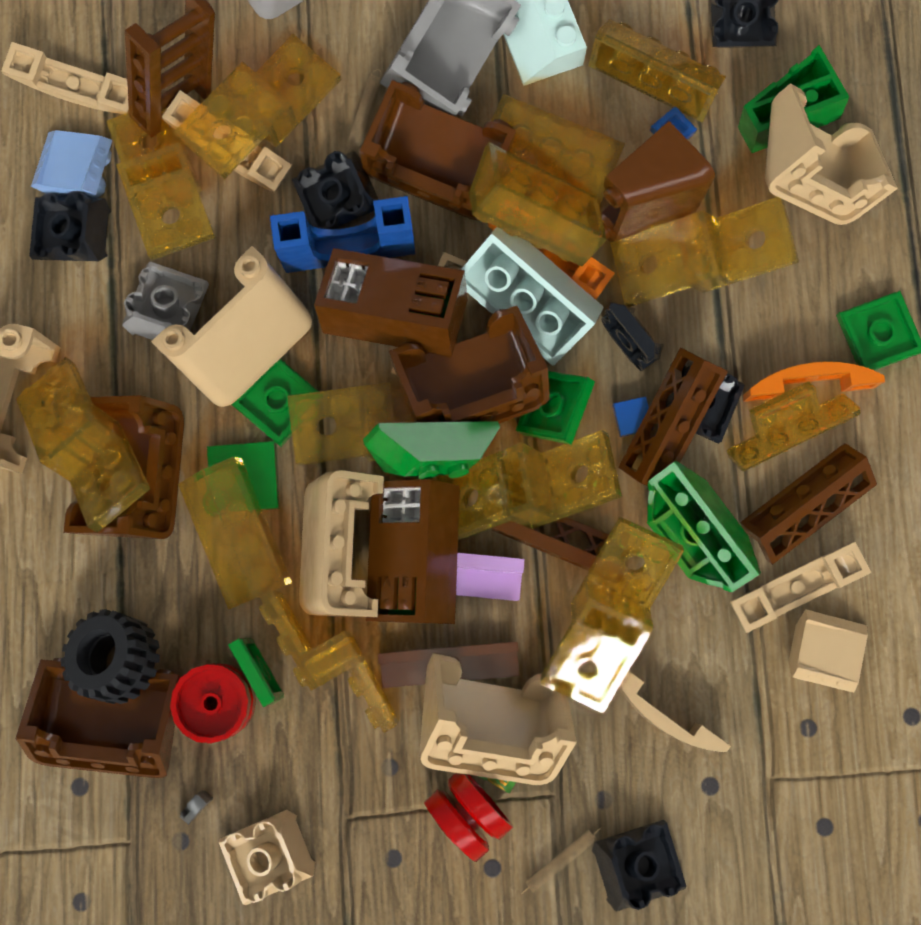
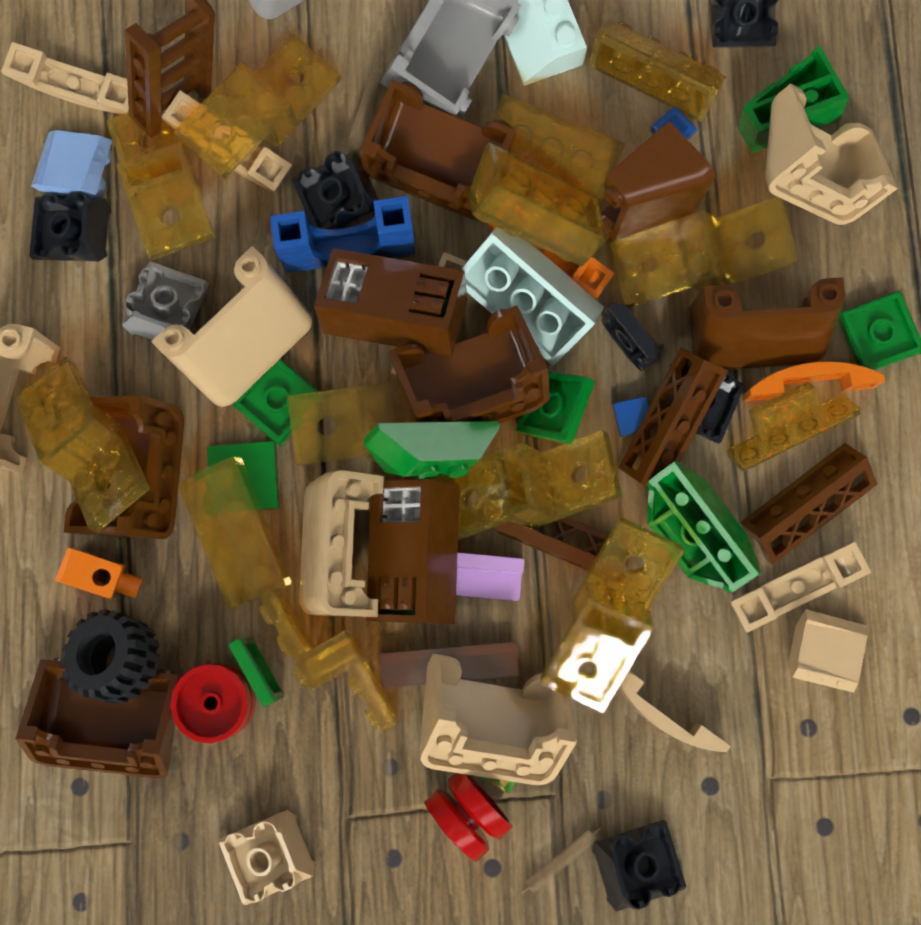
(83, 572): none -> orange torso
(195, 806): dark grey tile -> none
(764, 336): none -> reddish brown windscreen

